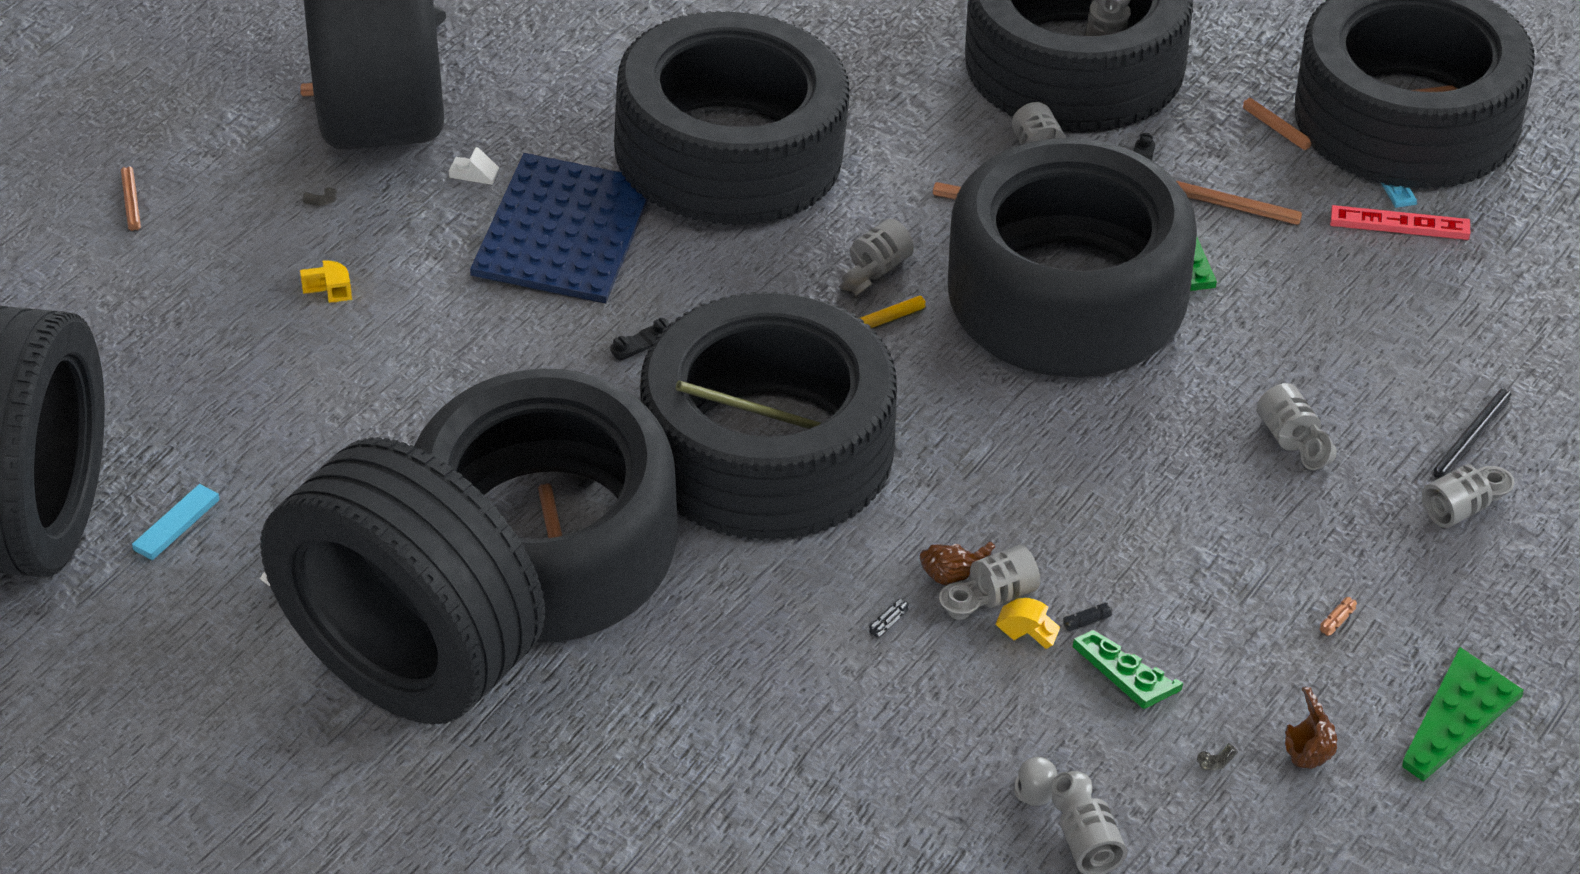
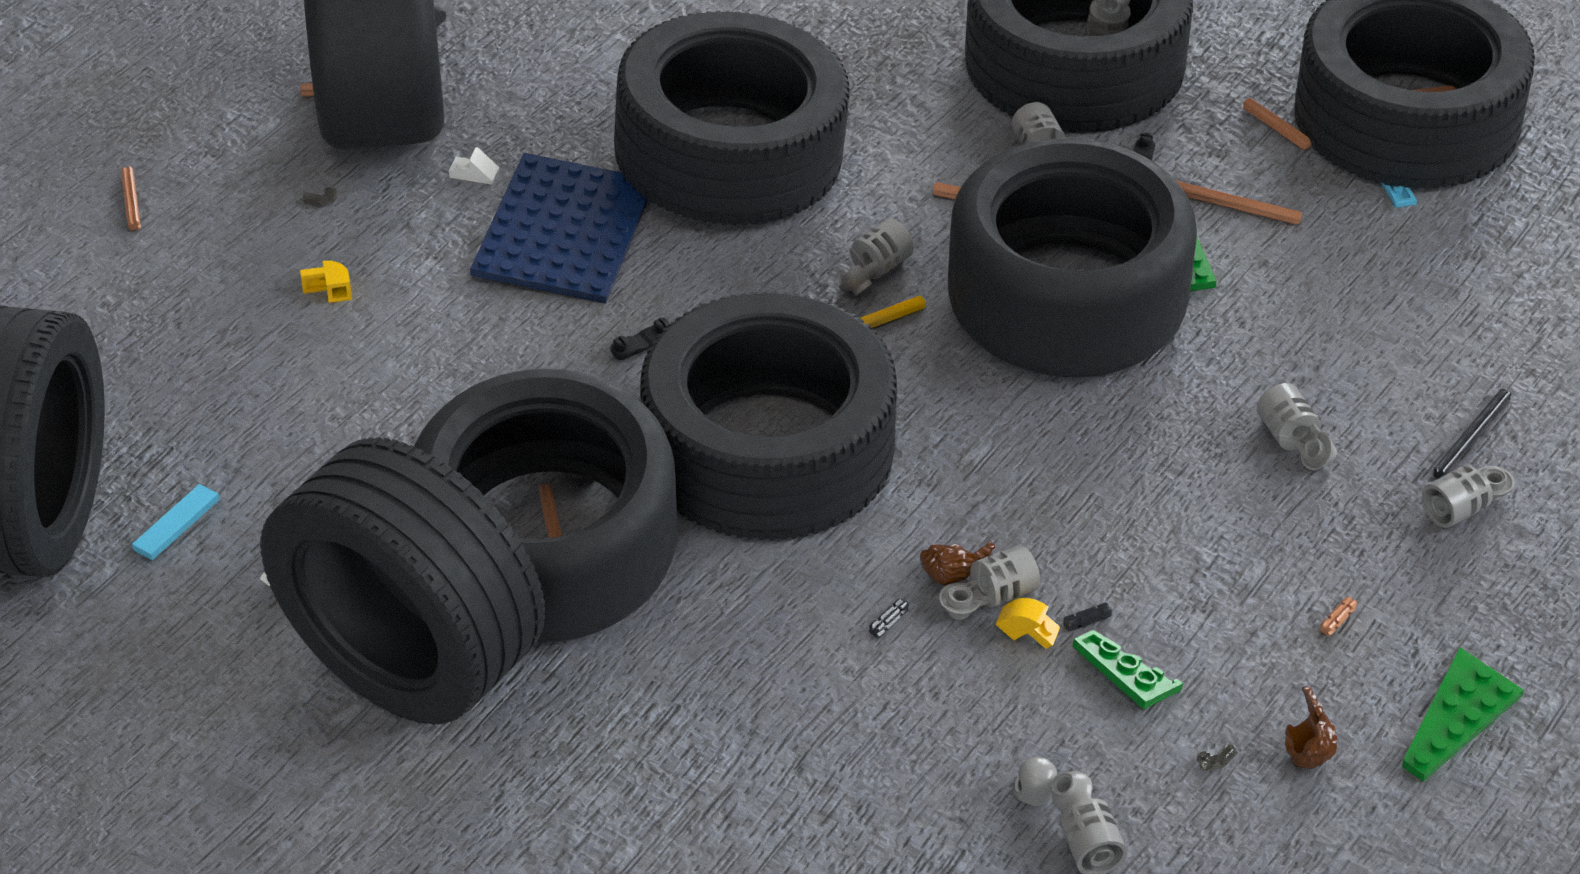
(745, 405): olive piece -> none
(1400, 222): coral tile -> none

